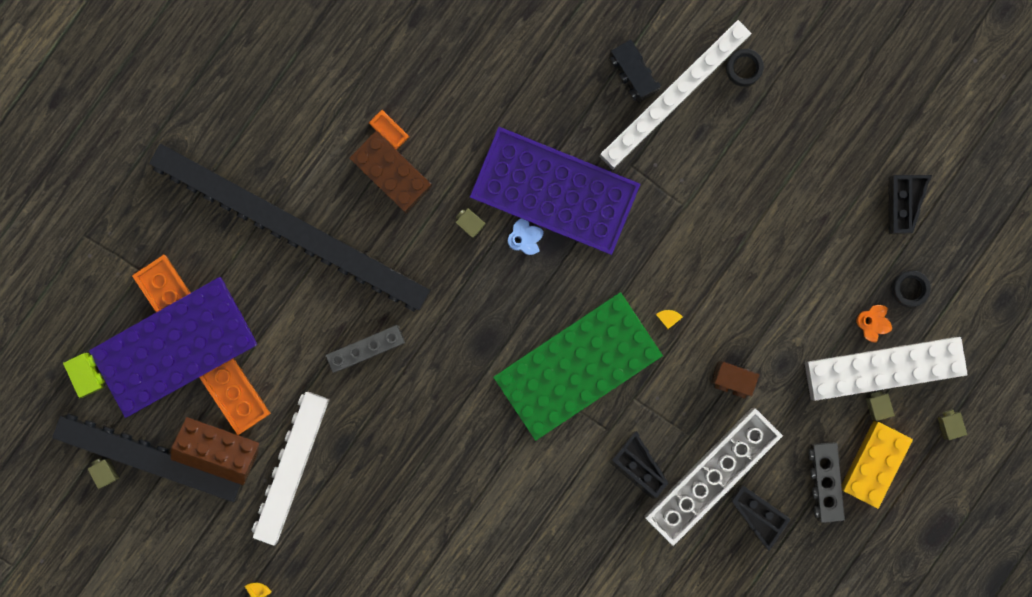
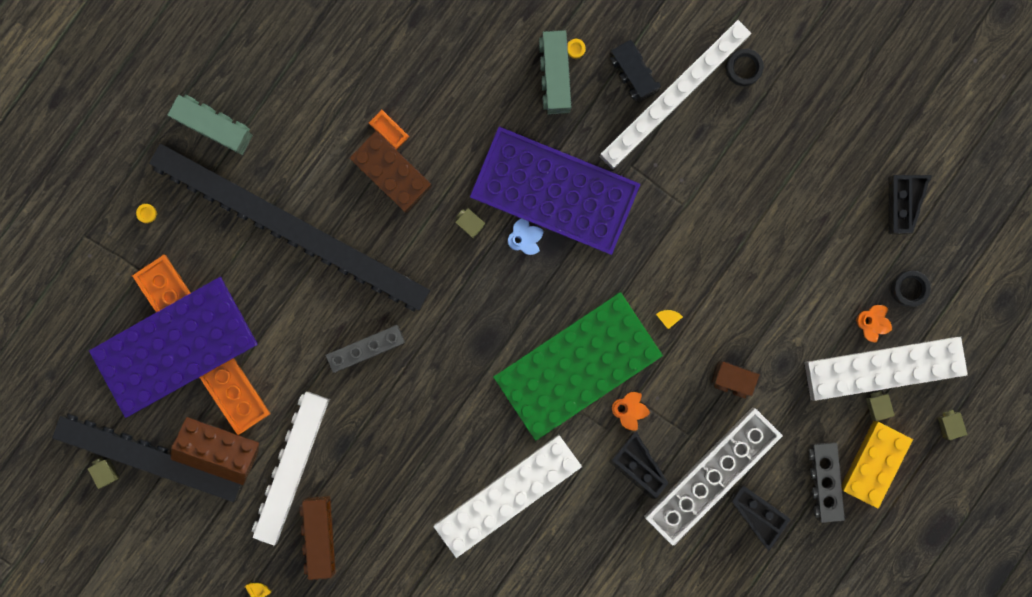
(84, 375): lime brick -> none
(146, 213): none -> yellow tile
(214, 126): none -> sand green brick
(318, 538): none -> reddish brown brick
(507, 496): none -> white brick
(556, 69): none -> sand green brick
(576, 48): none -> yellow tile
(633, 410): none -> orange plate

